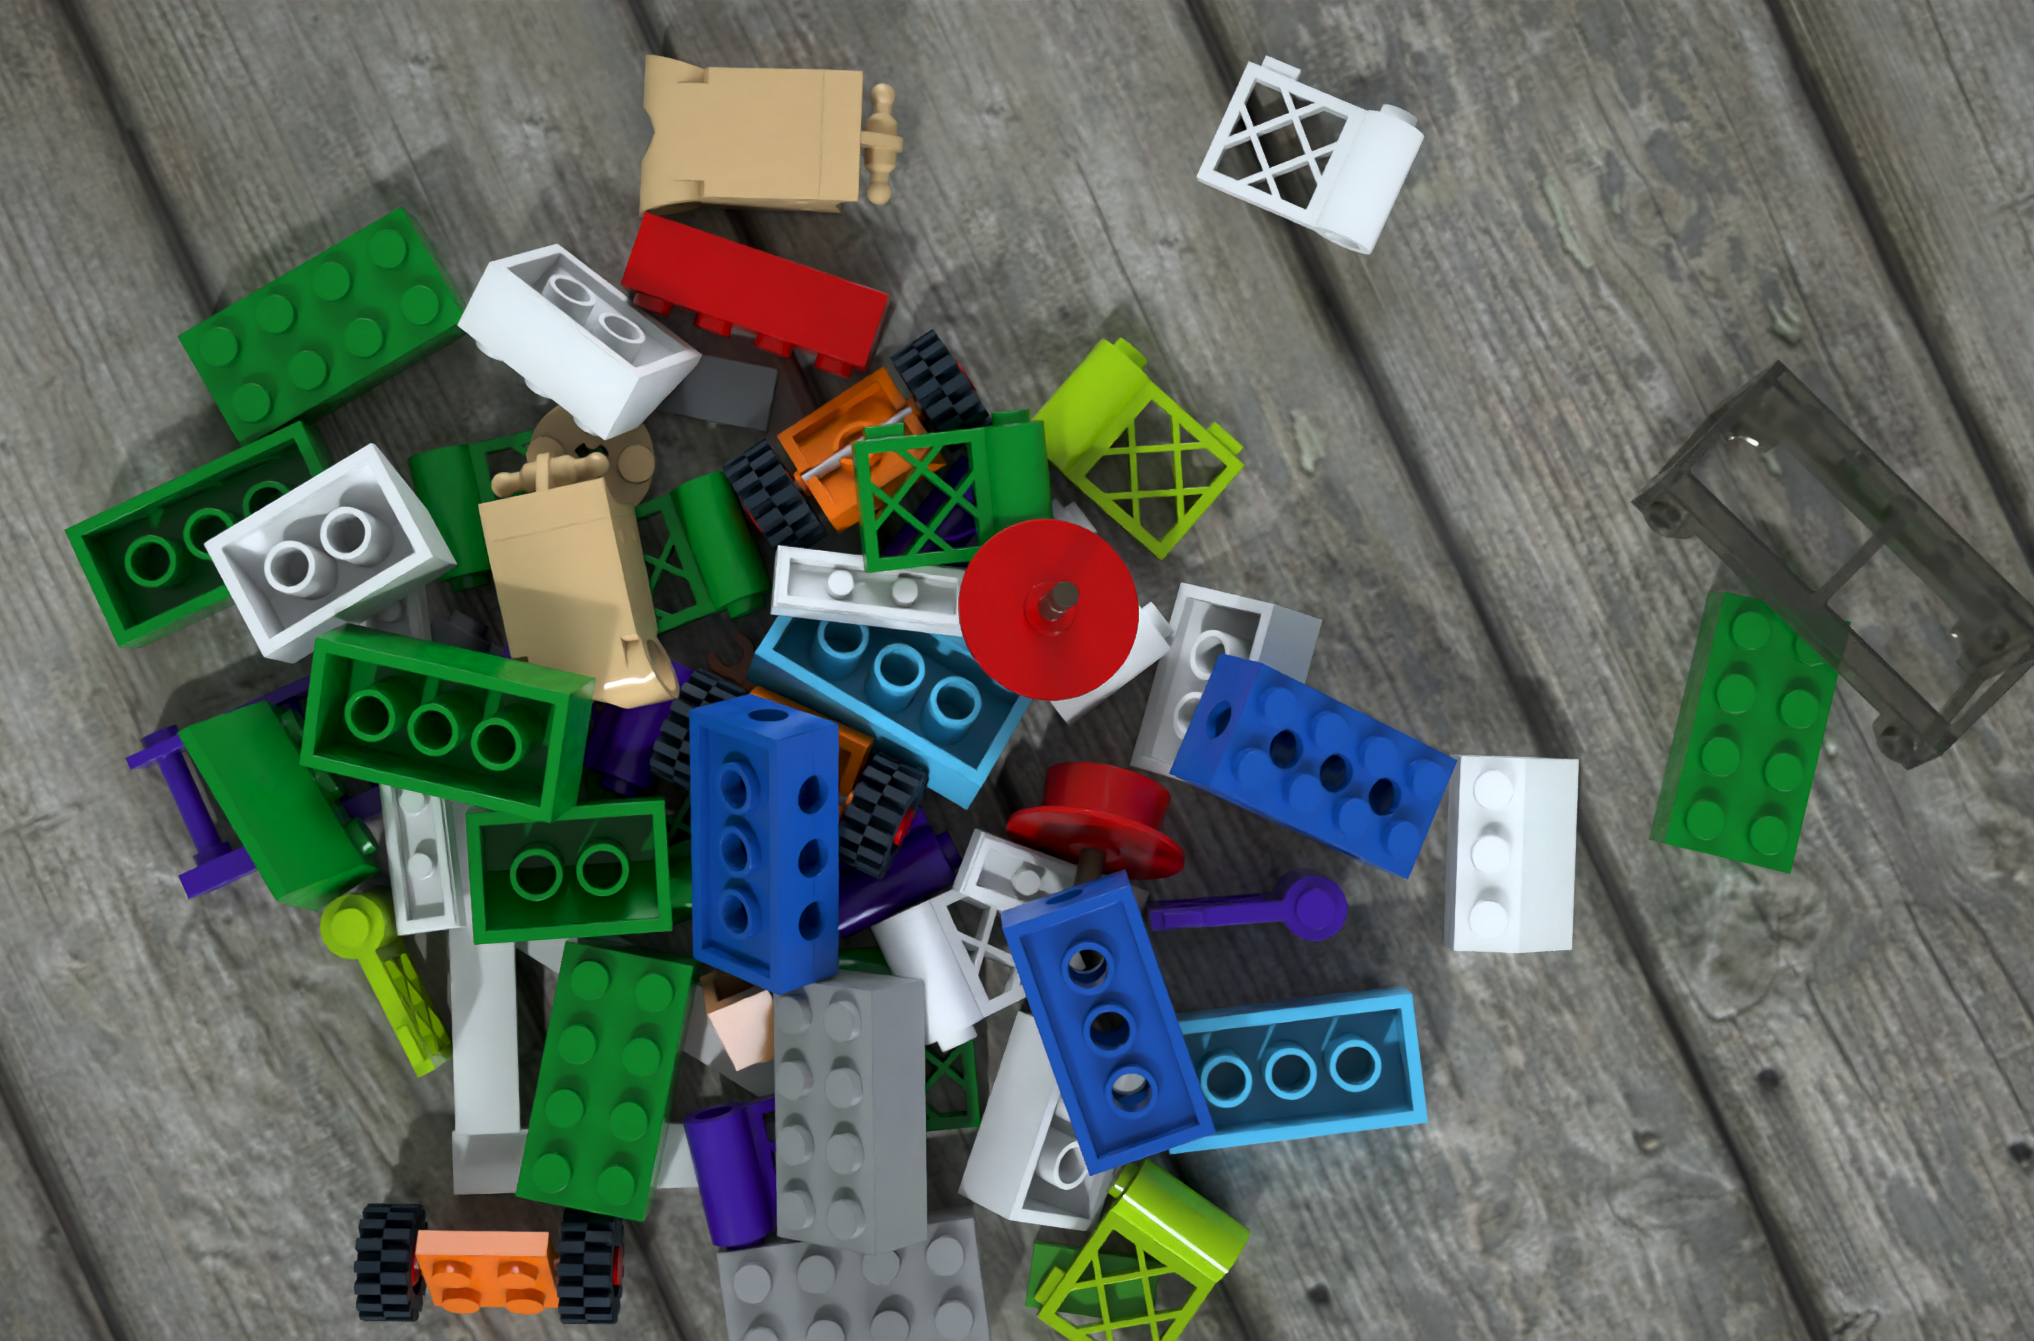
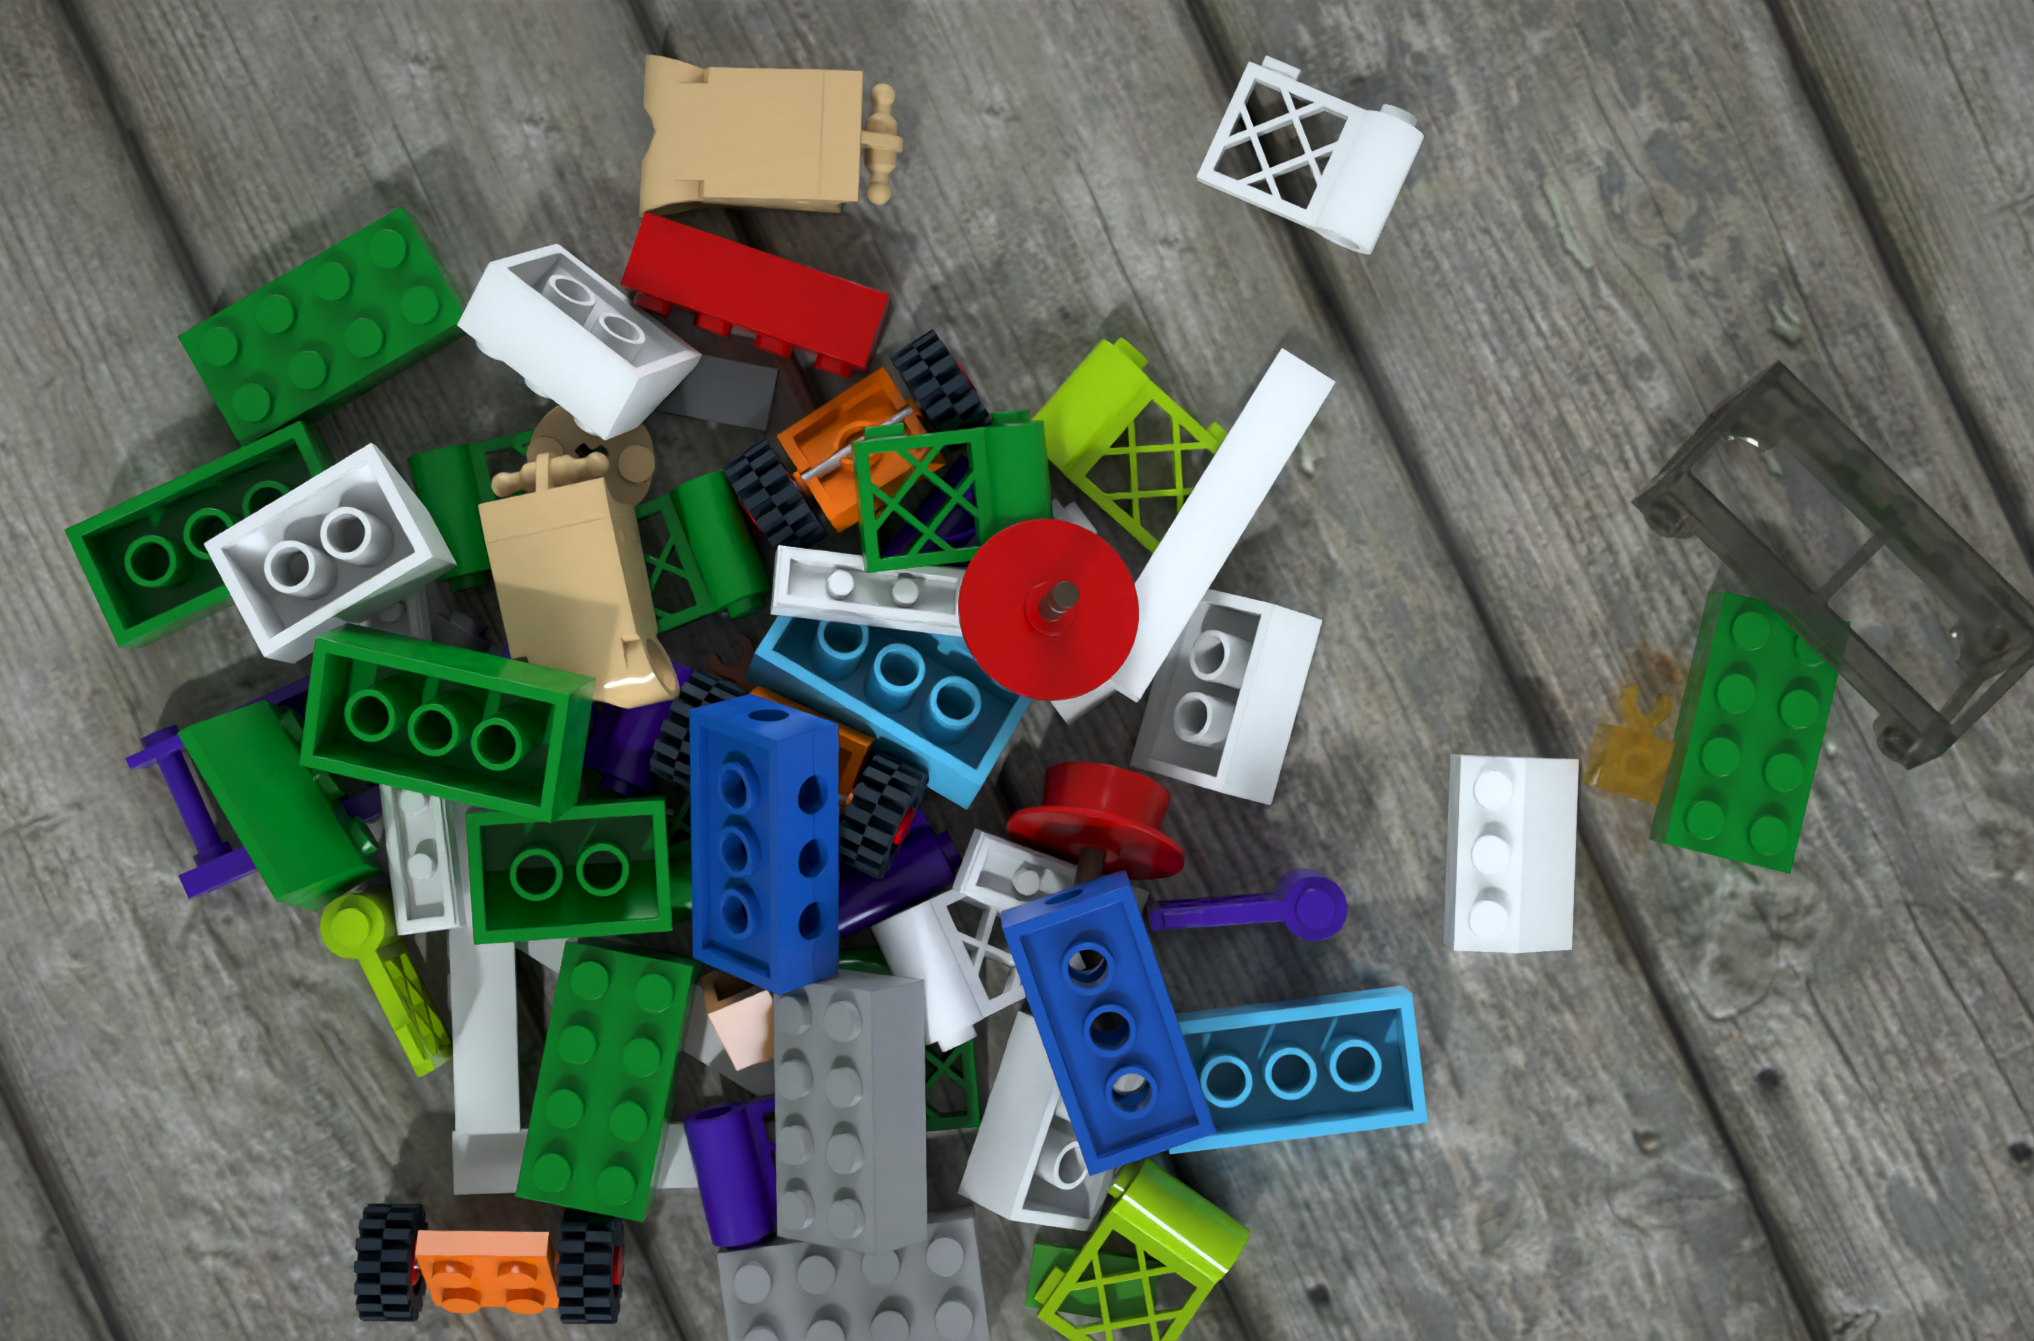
(1219, 512): none -> white tile
(1284, 756): blue brick -> none
(1629, 757): none -> clear yellow brick

